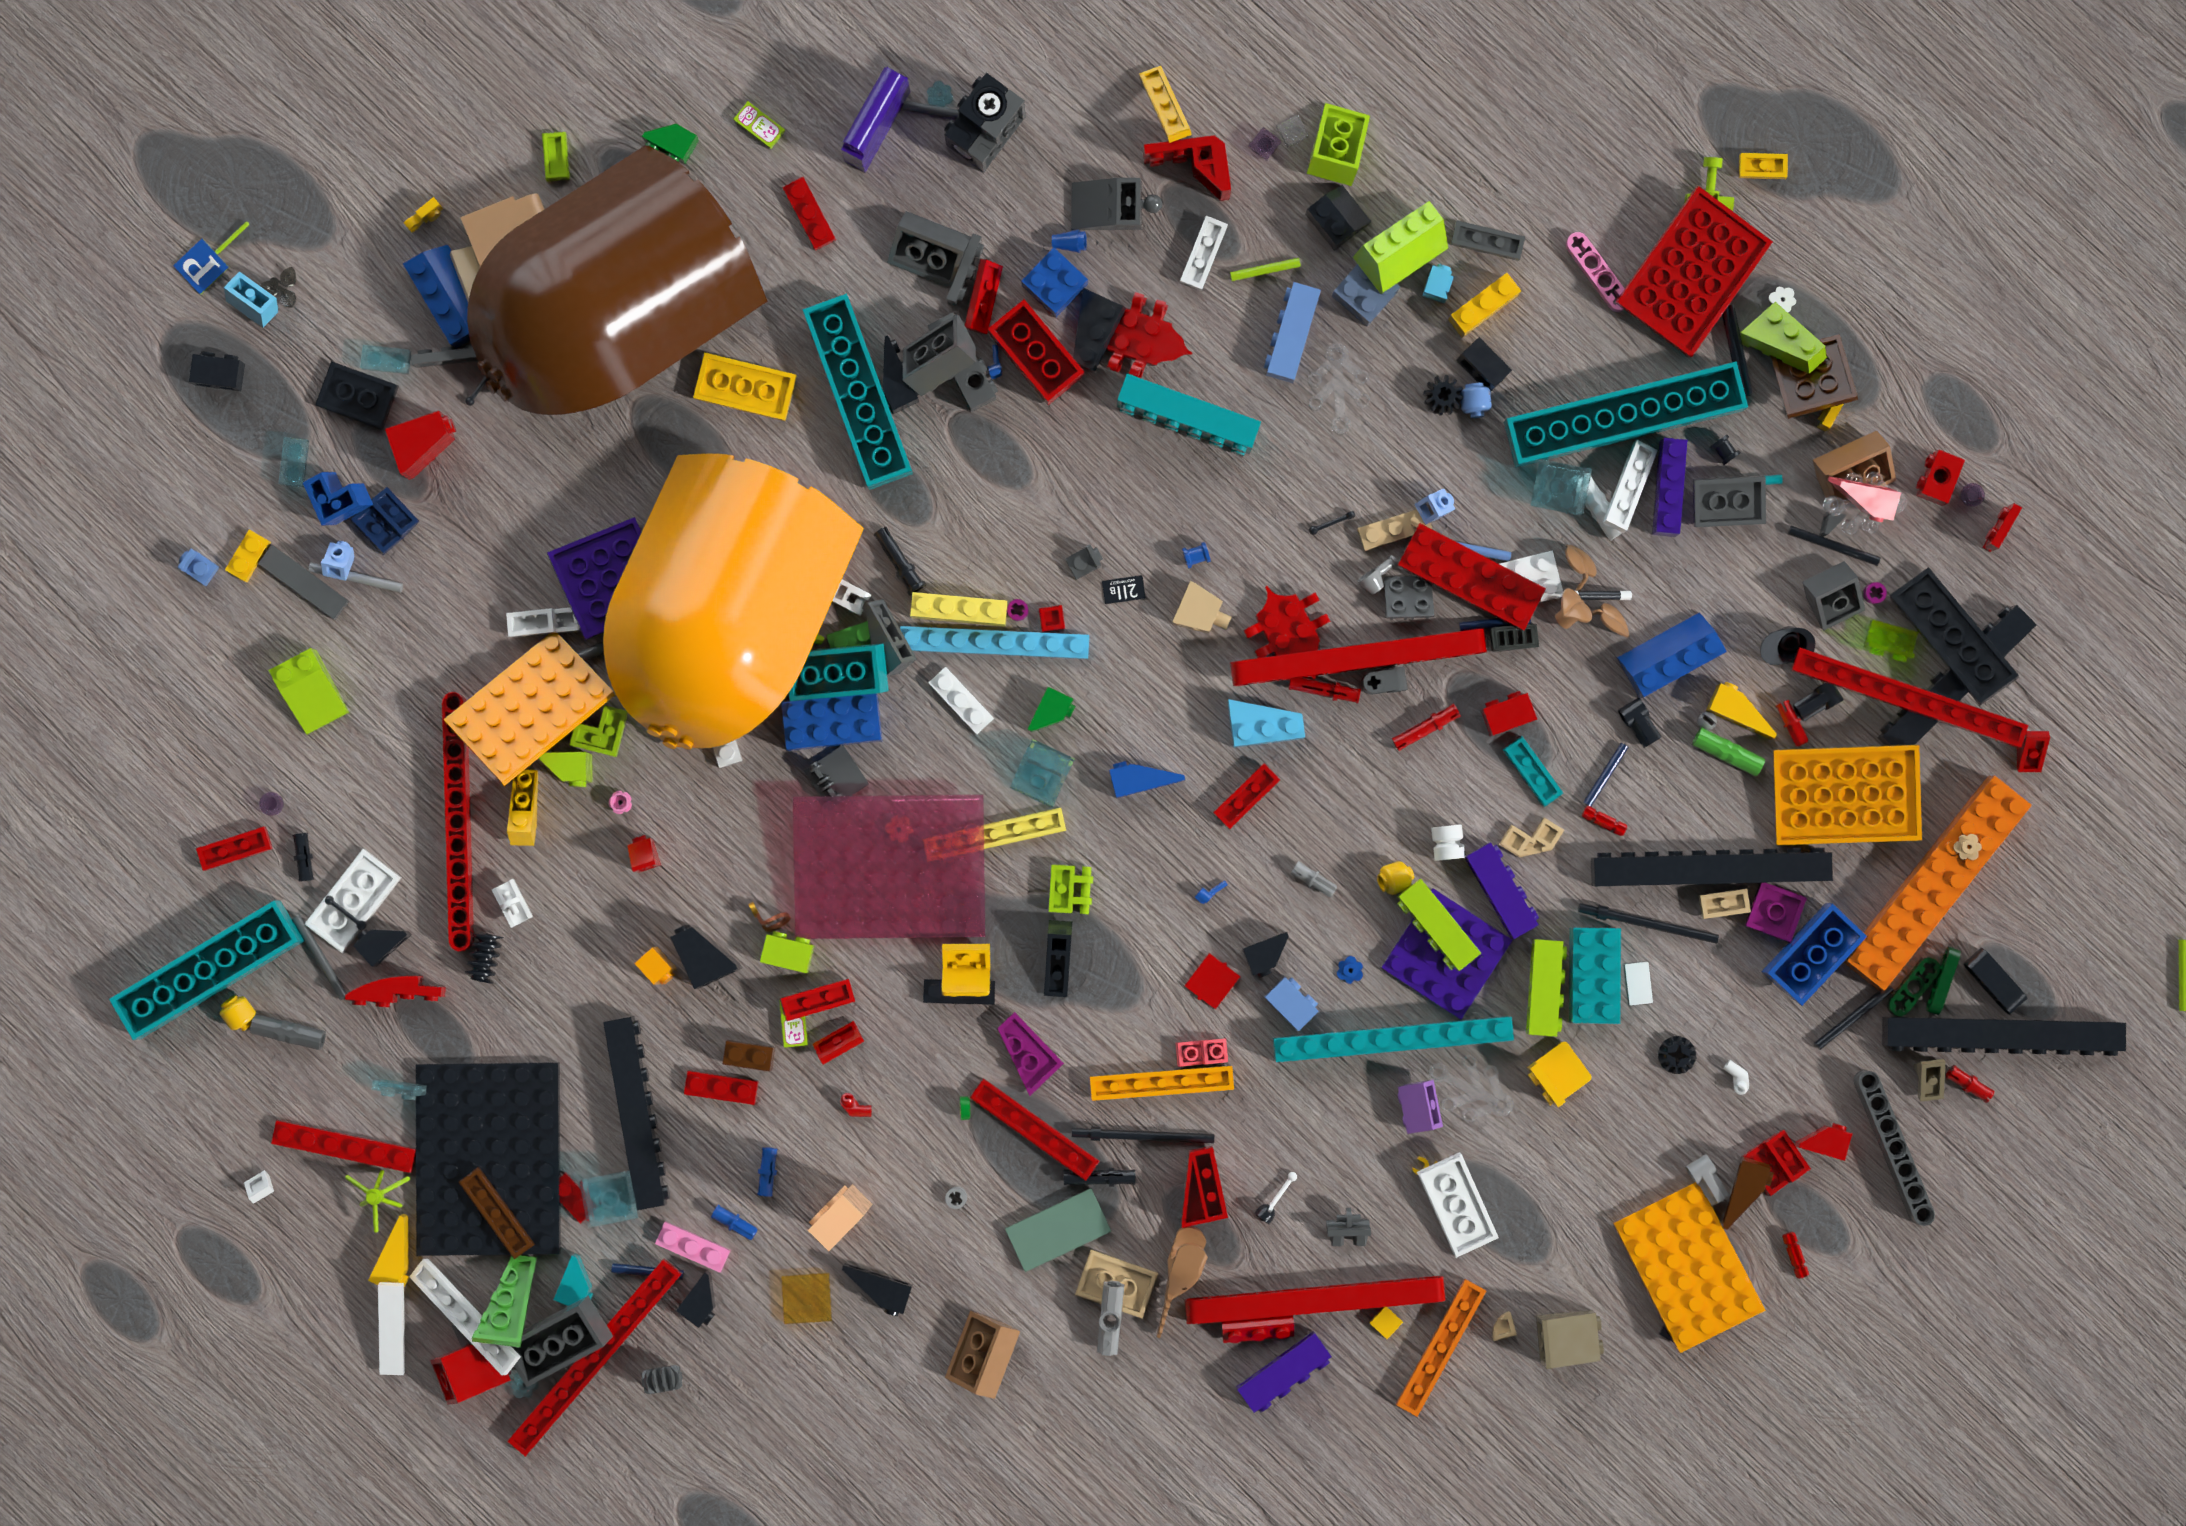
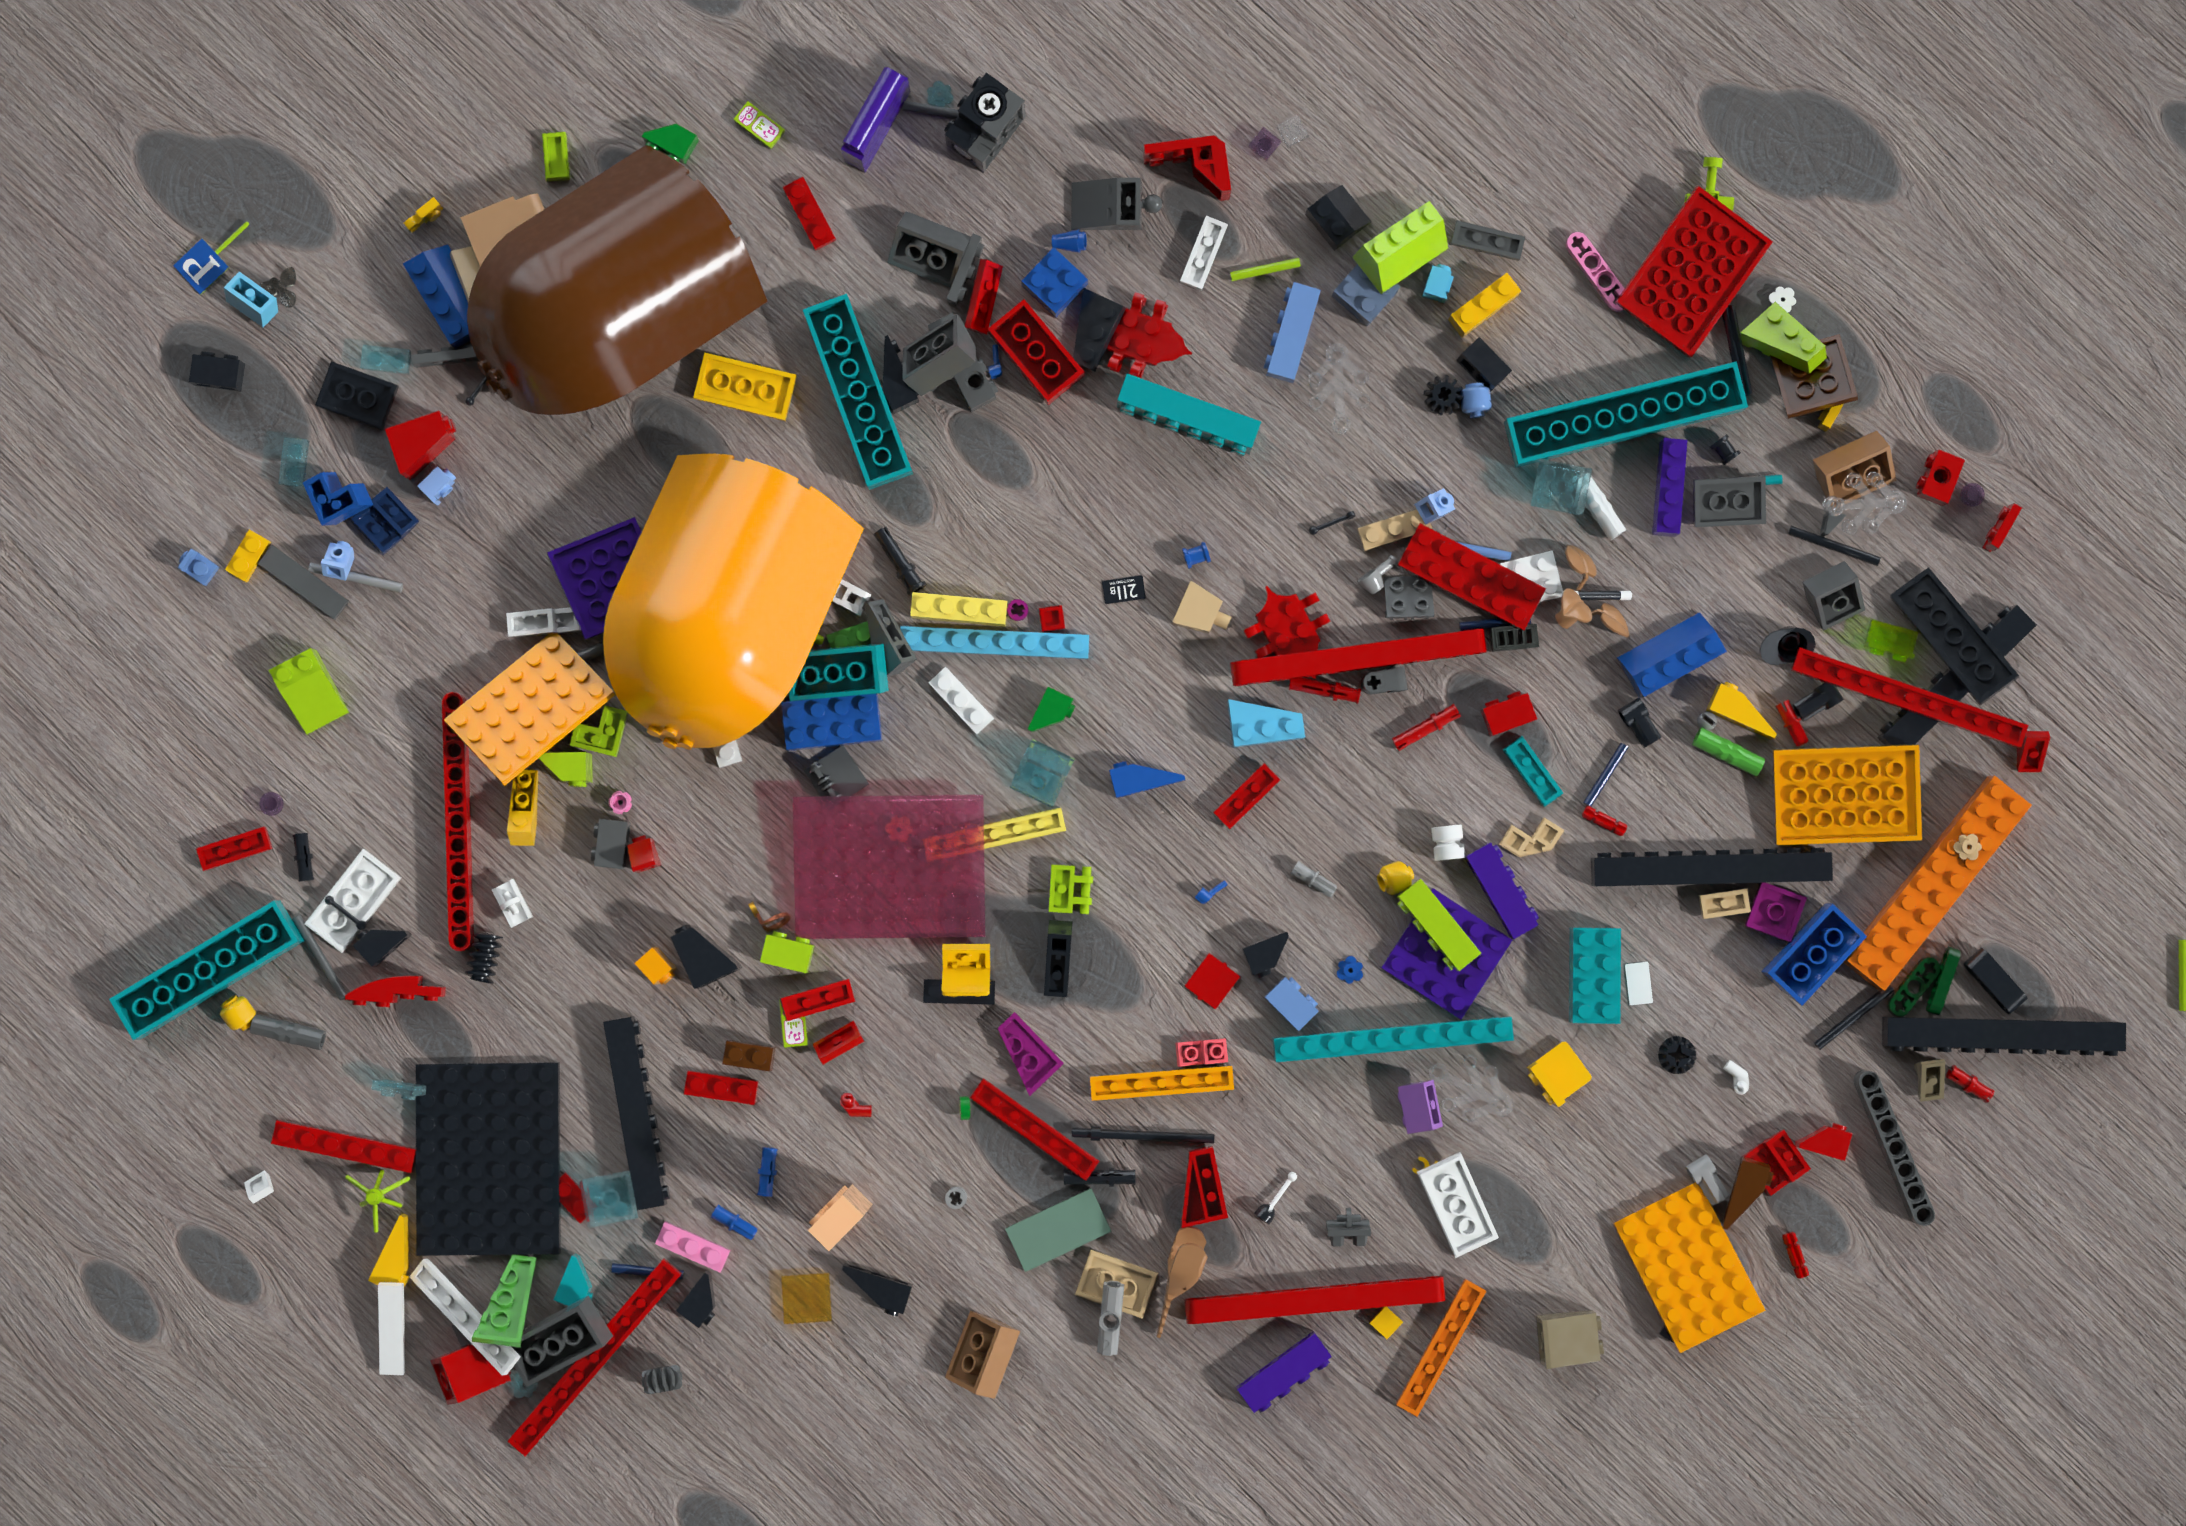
(437, 484): none -> light blue brick
(496, 1213): reddish brown tile -> none
(611, 844): none -> dark grey brick
(1084, 561): dark grey bracket -> none
(1165, 104): yellow tile -> none
(1258, 1329): red plate -> none
(1338, 144): lime slope -> none
(1503, 1327): tan tile -> none
(1544, 987): lime brick -> none
(1603, 913): black bar -> none
(1630, 486): white plate -> none
(1763, 166): yellow plate -> none
(1871, 499): slope -> none
(1883, 592): magenta bush -> none

